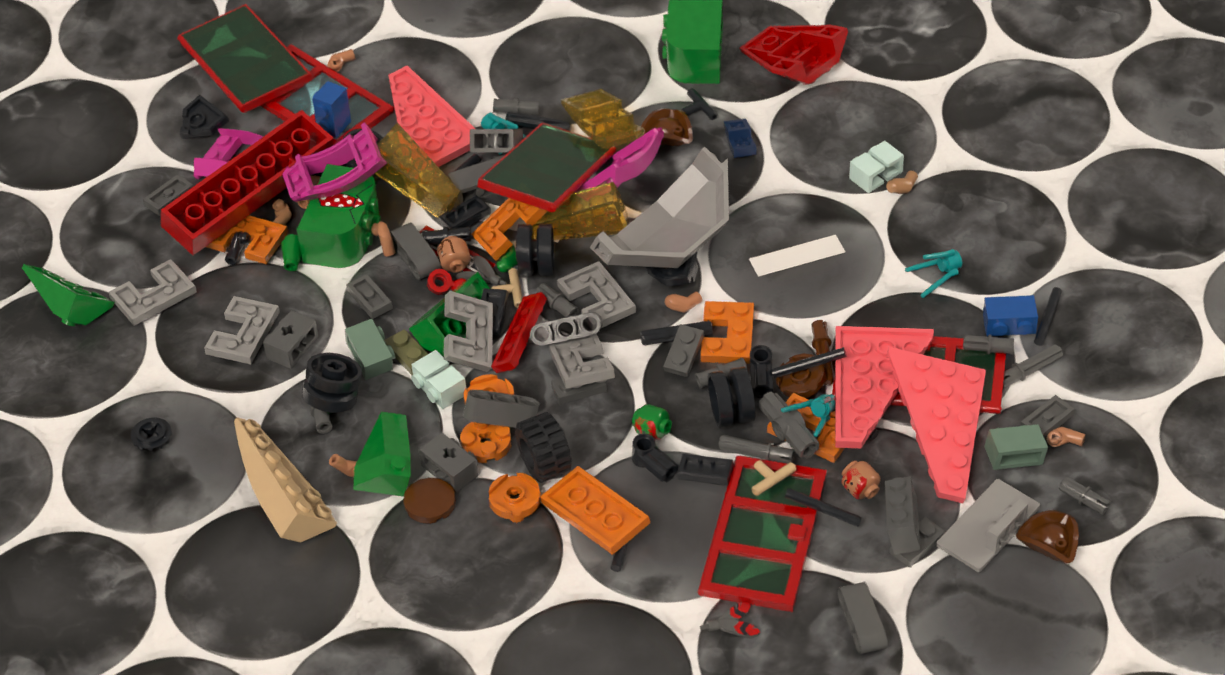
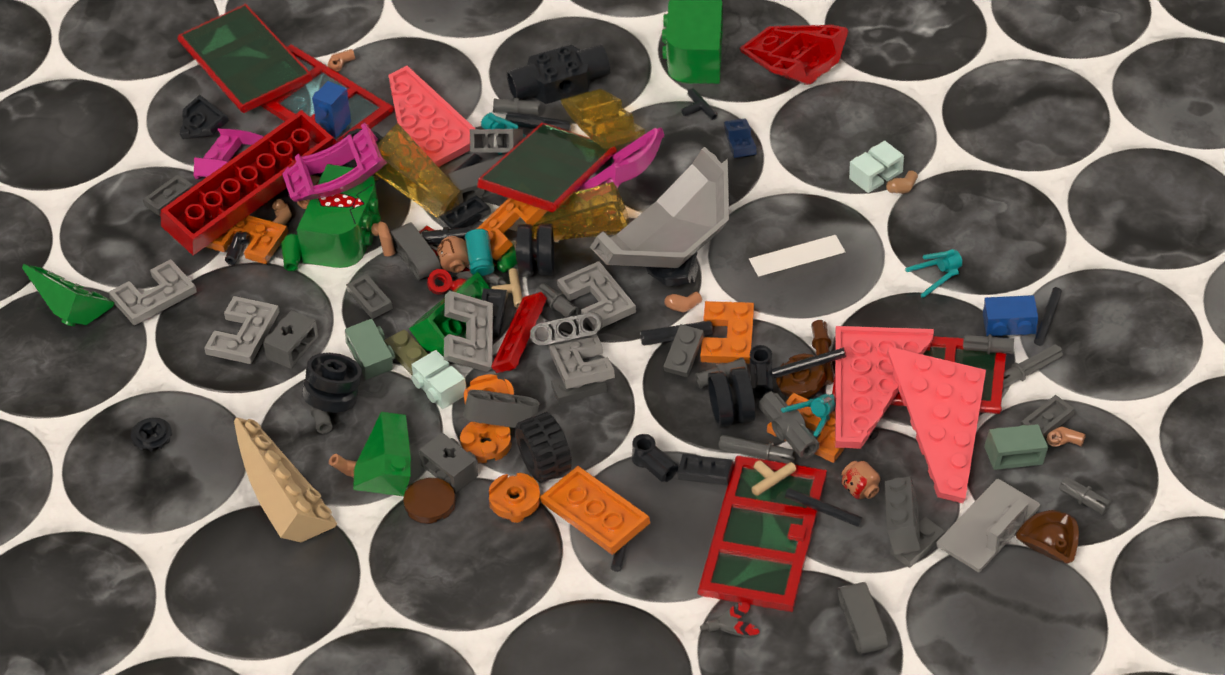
(479, 252): none -> teal piece
(558, 73): none -> black brick
(652, 421): green head -> none
(674, 124): reddish brown hat -> none

